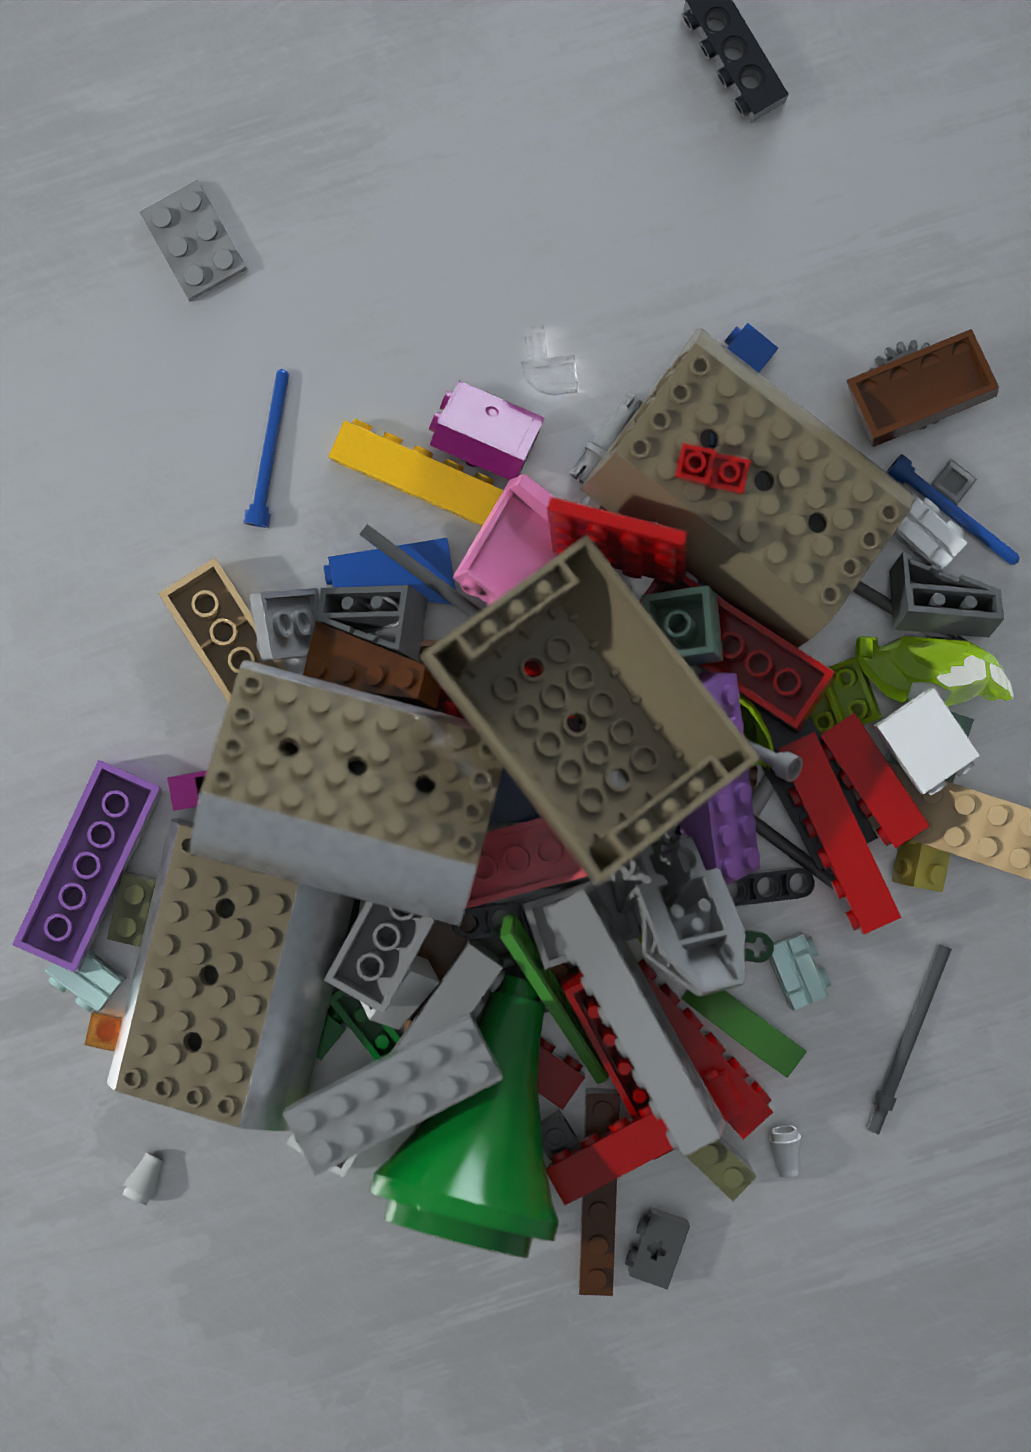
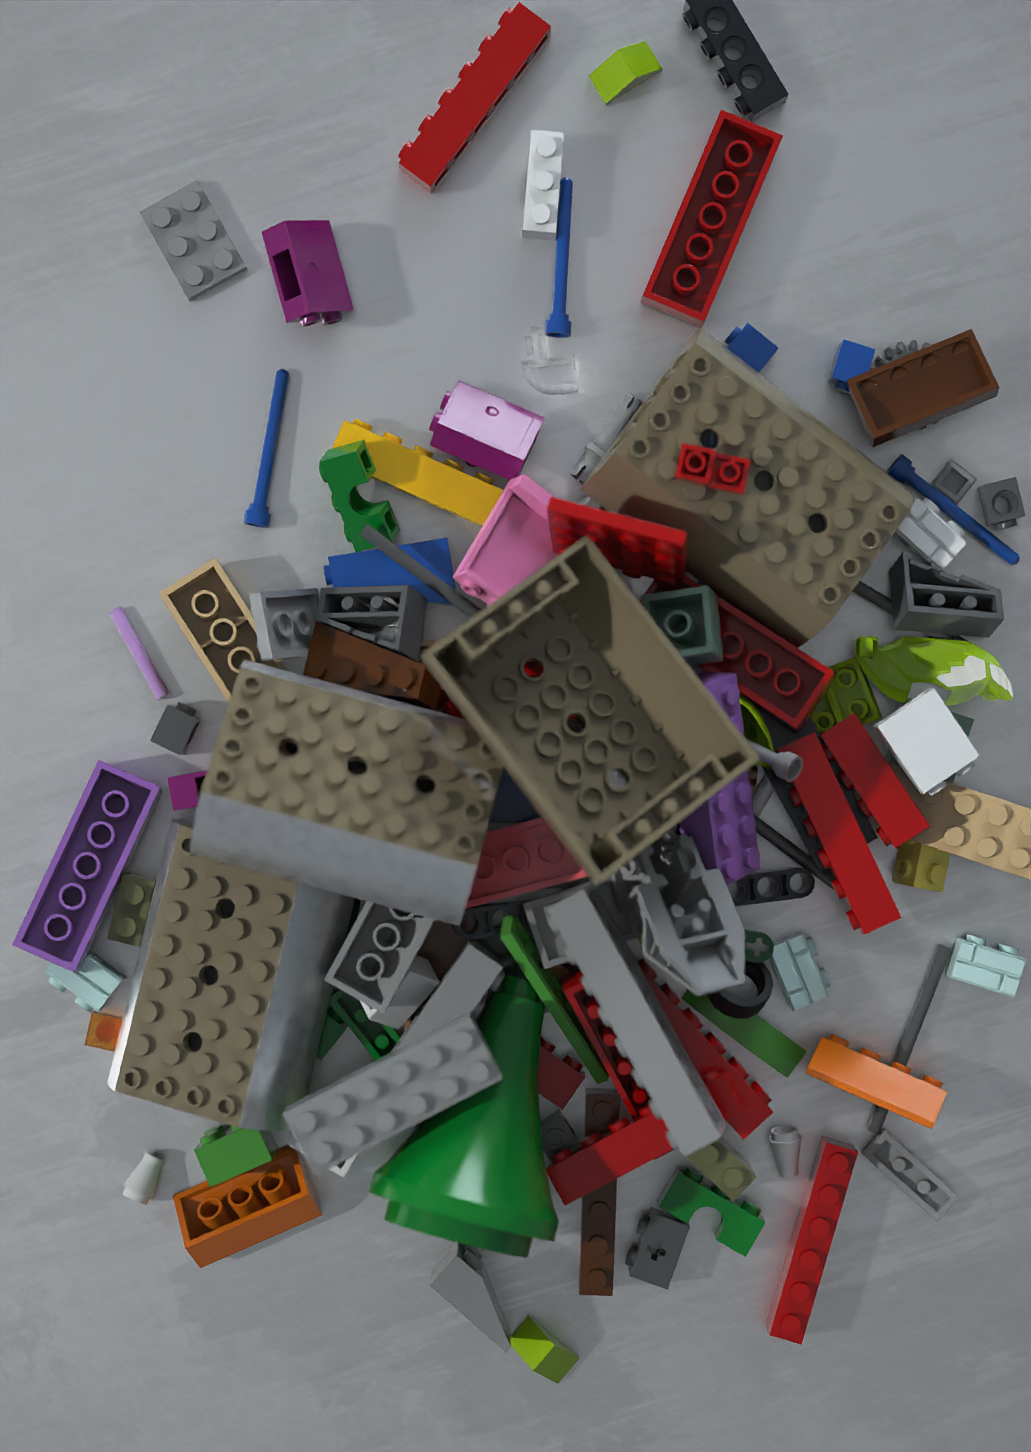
(139, 653): none -> lavender bar
(176, 728): none -> dark grey brick
(233, 1151): none -> bright green brick
(246, 1208): none -> orange slope
(307, 271): none -> magenta piece
(344, 470): none -> green arch
(467, 1287): none -> light grey slope
(474, 97): none -> red brick
(542, 1350): none -> lime slope
(543, 185): none -> white arch
(558, 322): none -> blue piece
(624, 71): none -> lime slope
(687, 1193): none -> green arch
(711, 218): none -> red brick
(745, 1008): none -> black tyre
(811, 1239): none -> red brick
(849, 362): none -> blue brick
(877, 1082): none -> orange slope
(910, 1175): none -> light grey plate
(985, 966): none -> light aqua brick
(1008, 489): none -> dark grey brick

